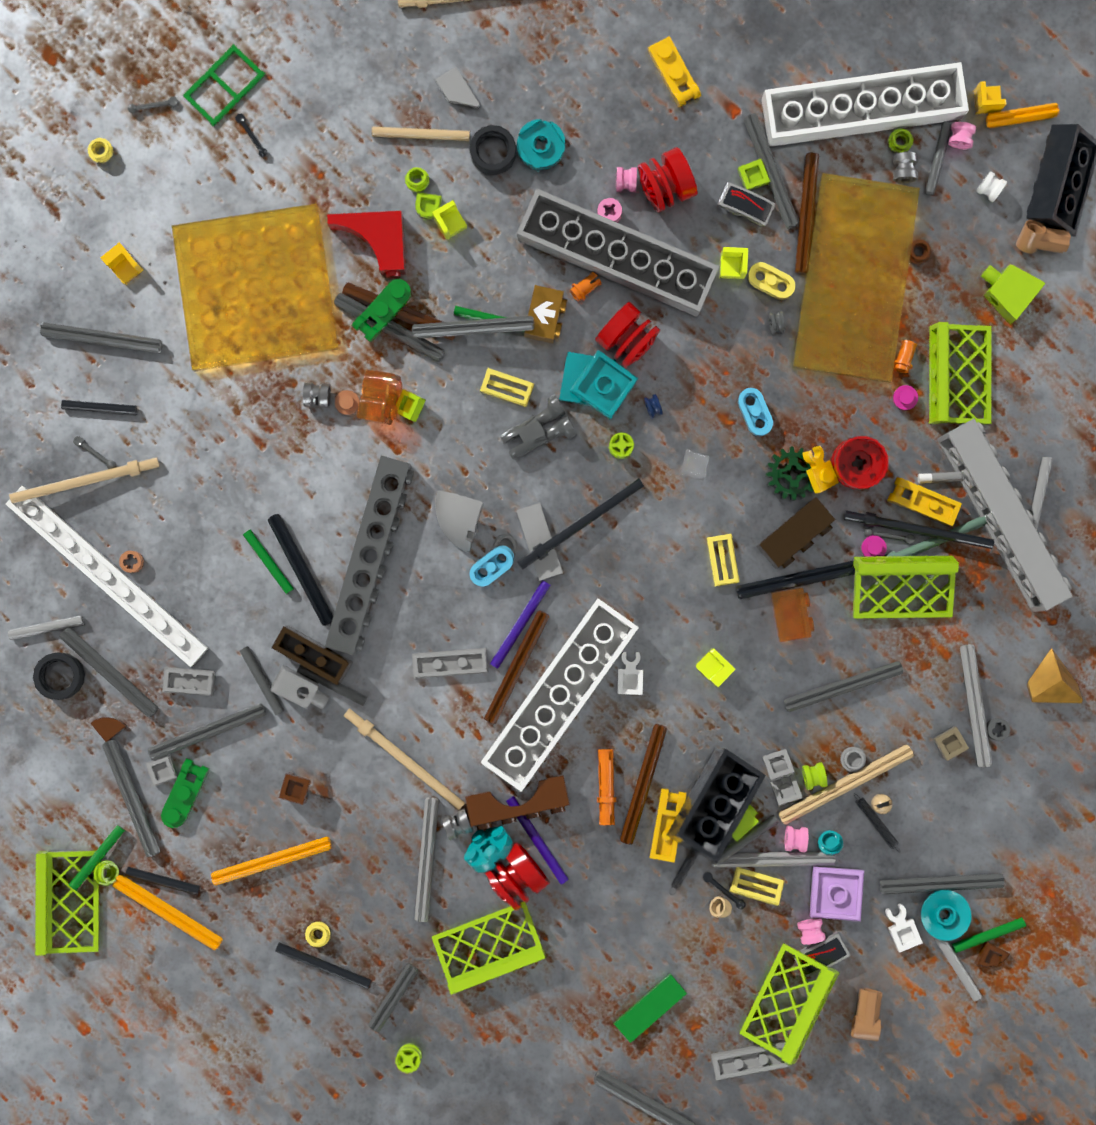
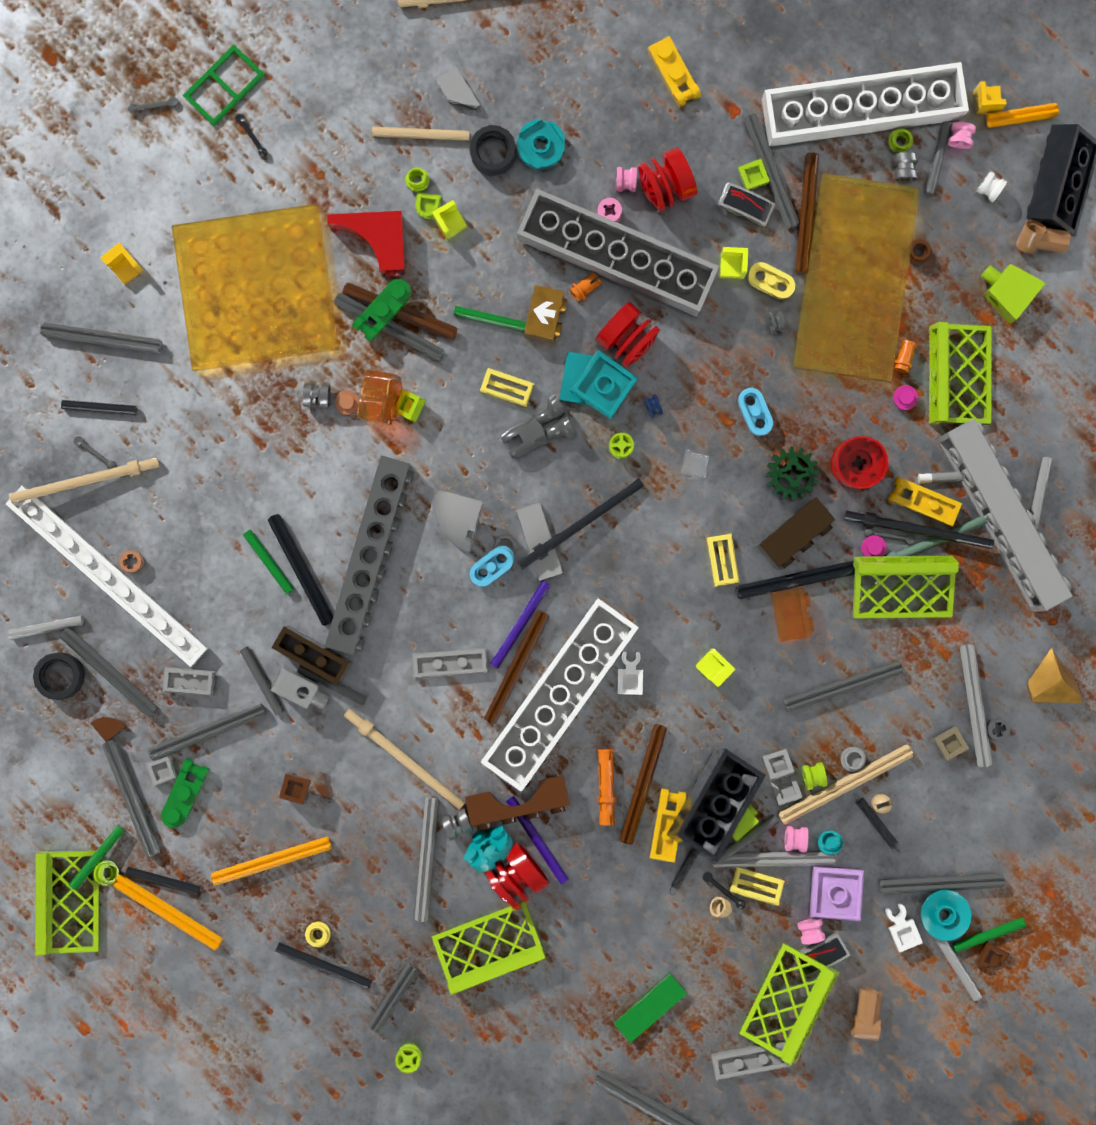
(95, 145): light yellow plate -> none
(473, 327): dark grey axle -> none
(821, 472): yellow plate -> none

